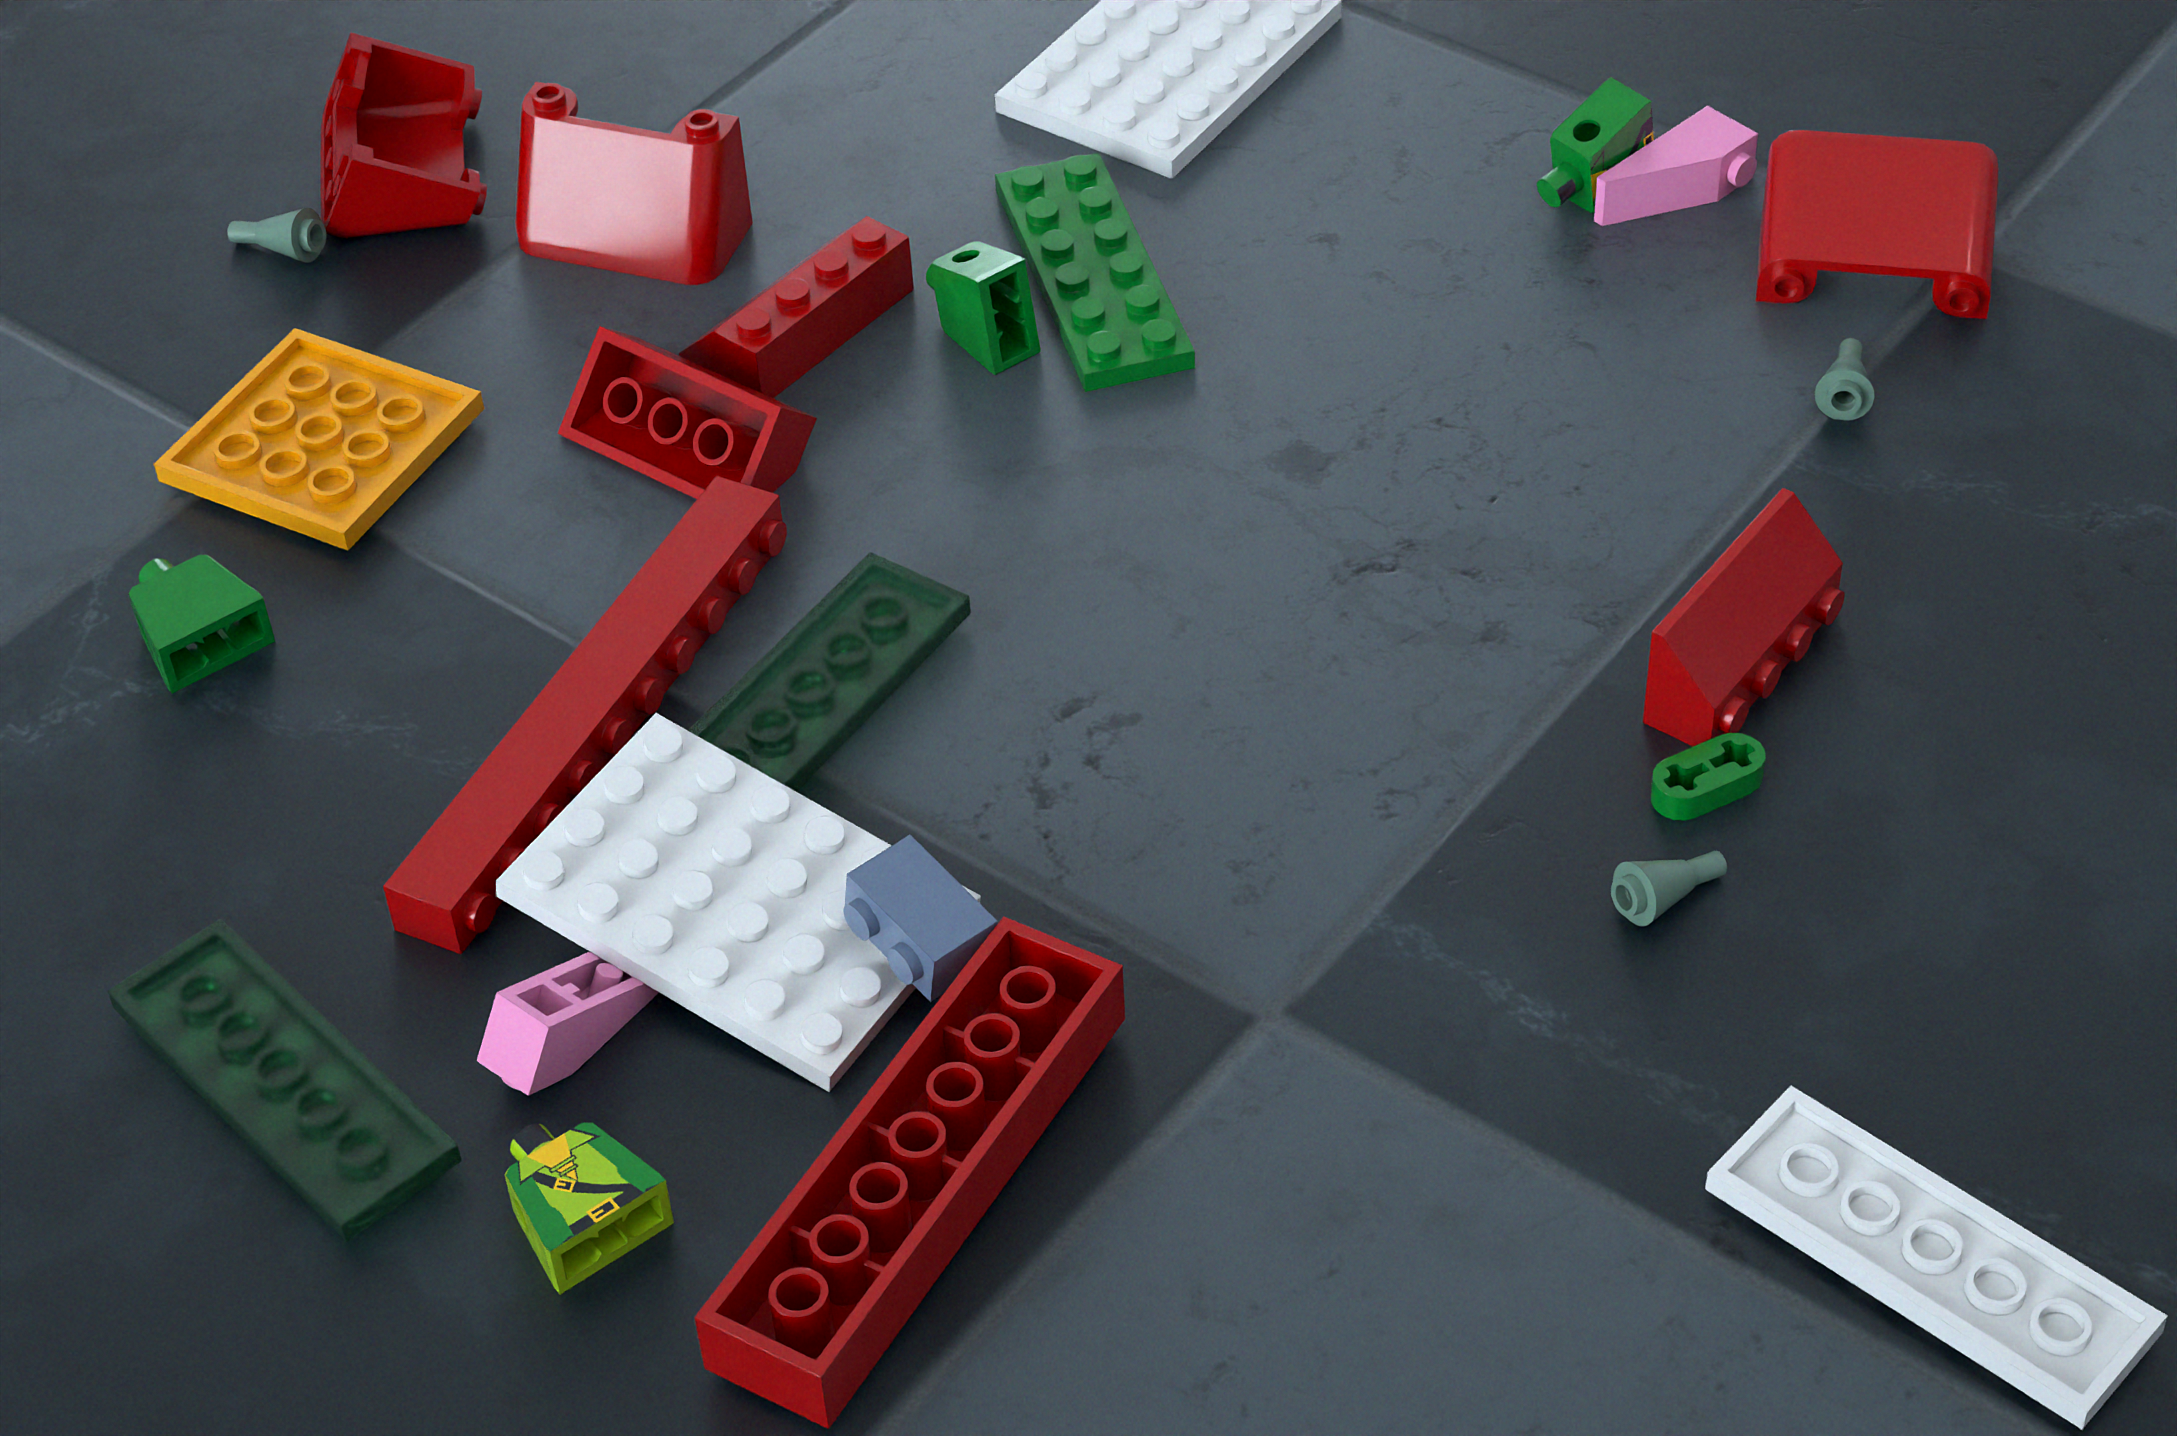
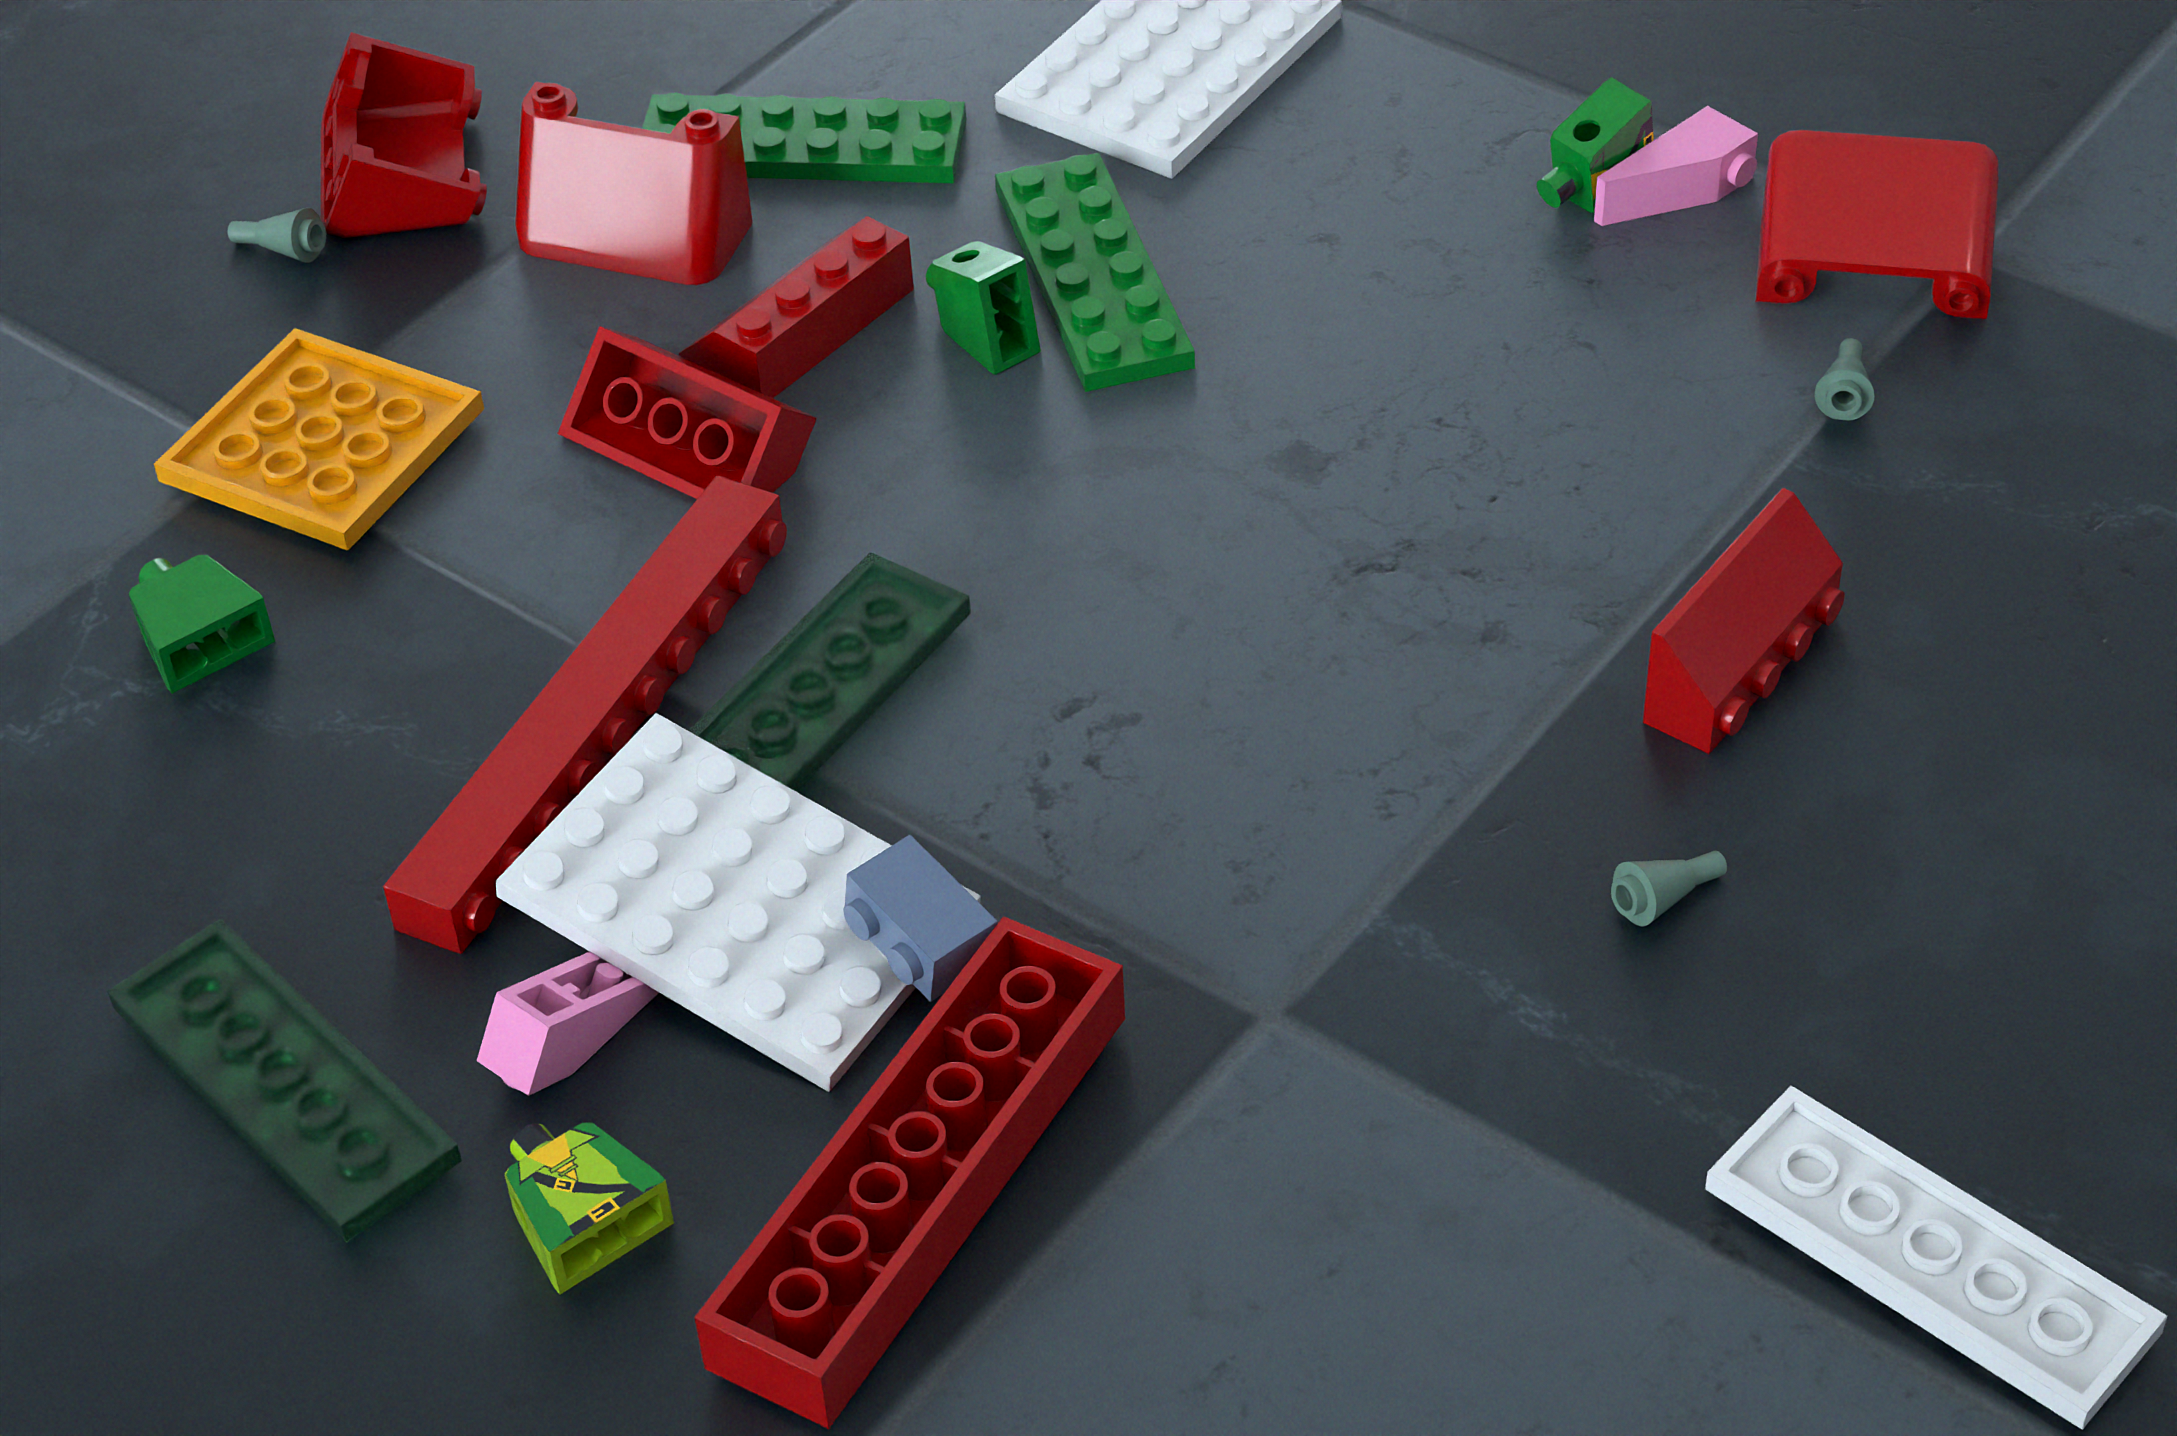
(833, 135): none -> green plate
(1710, 780): green beam -> none

